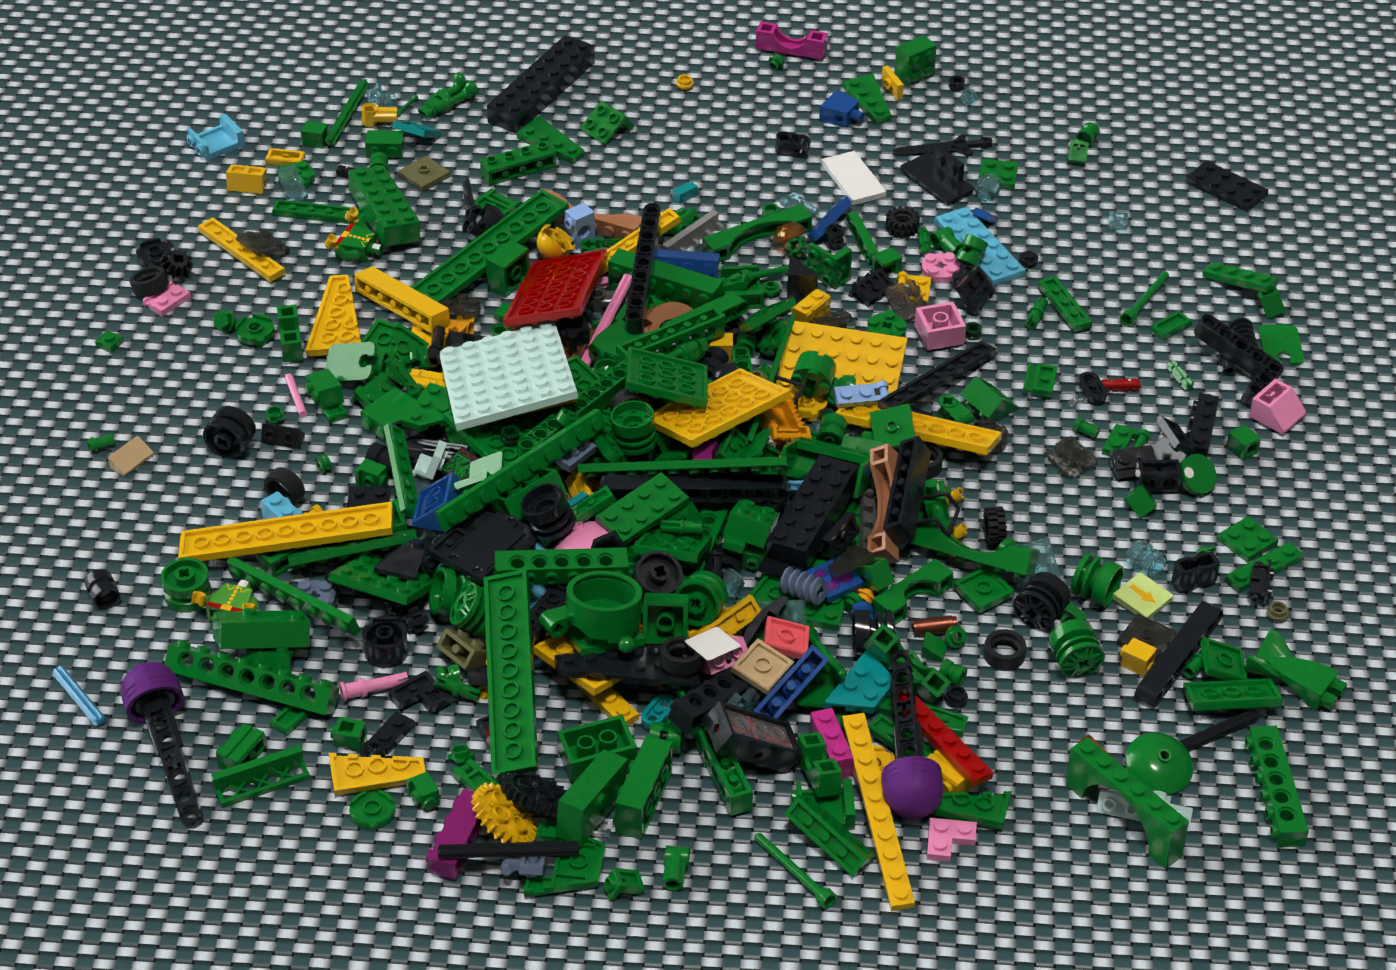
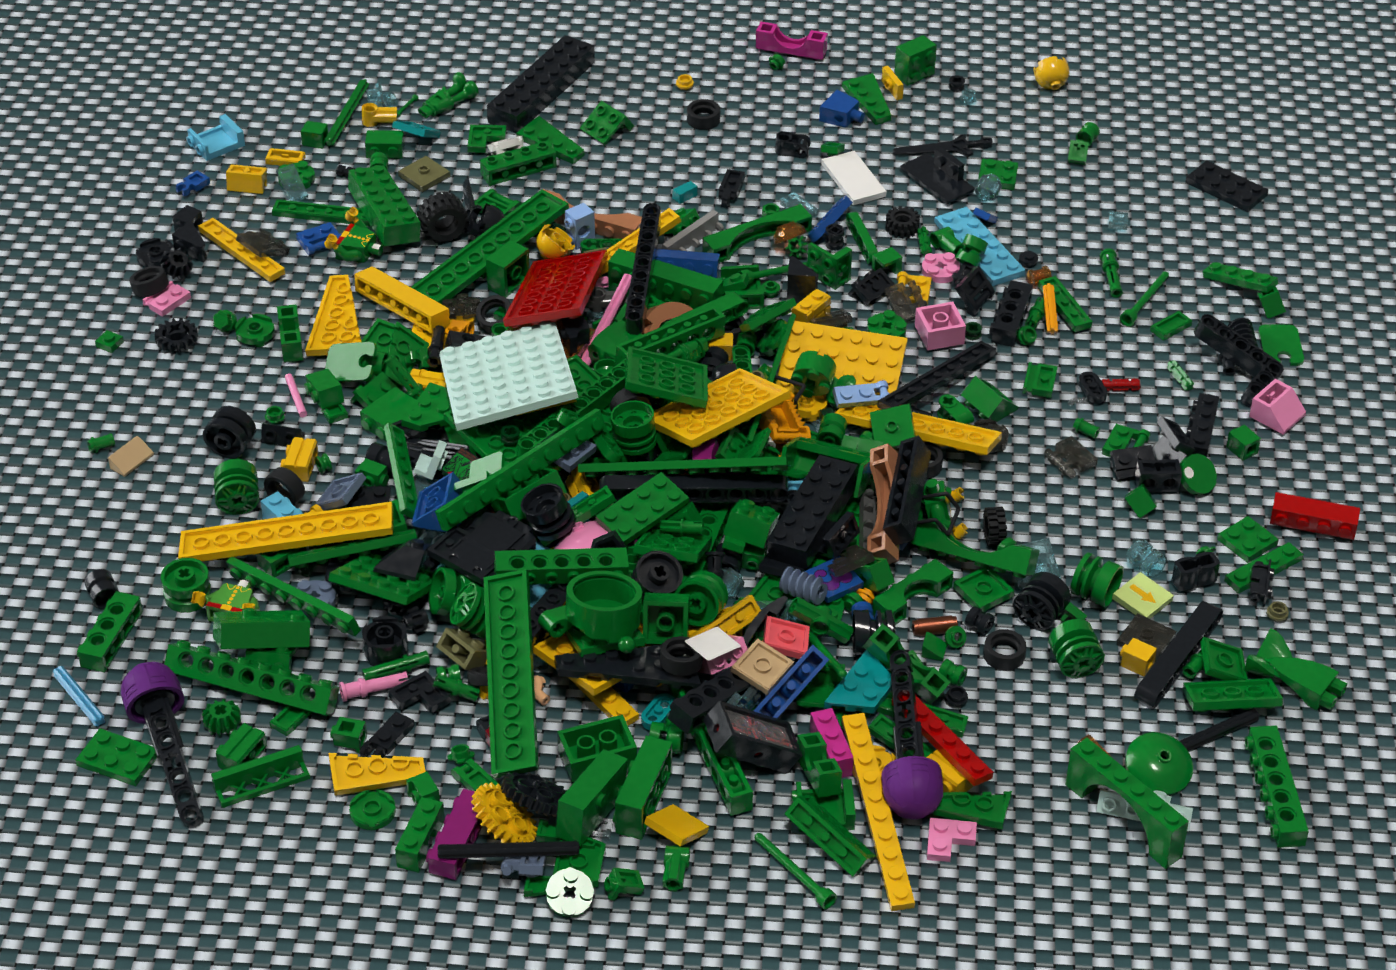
(109, 631): none -> green brick
(117, 757): none -> green plate
(176, 335): none -> black gear
(186, 232): none -> black arch
(194, 181): none -> blue plate
(221, 717): none -> green gear
(236, 486): none -> green wheel
(301, 457): none -> yellow brick
(314, 238): none -> blue plate
(340, 491): none -> sand blue plate
(405, 663): none -> green pin
(413, 844): none -> green arch
(437, 207): none -> black tyre
(481, 134): none -> green plate
(487, 304): none -> black tyre
(500, 146): none -> white plate
(540, 696): none -> light nougat arm
(567, 906): none -> plate
(676, 825): none -> yellow tile
(703, 106): none -> black tyre
(730, 186): none -> black hinge
(820, 620): none -> green piece
(832, 148): none -> green plate
(979, 620): none -> black wheel
(1011, 313): none -> black brick
(1026, 335): none -> green plate
(1034, 276): none -> clear orange bush
(1050, 309): none -> light orange axle
(1052, 72): none -> yellow cylinder
(1115, 286): none -> green pin
(1315, 515): none -> red brick

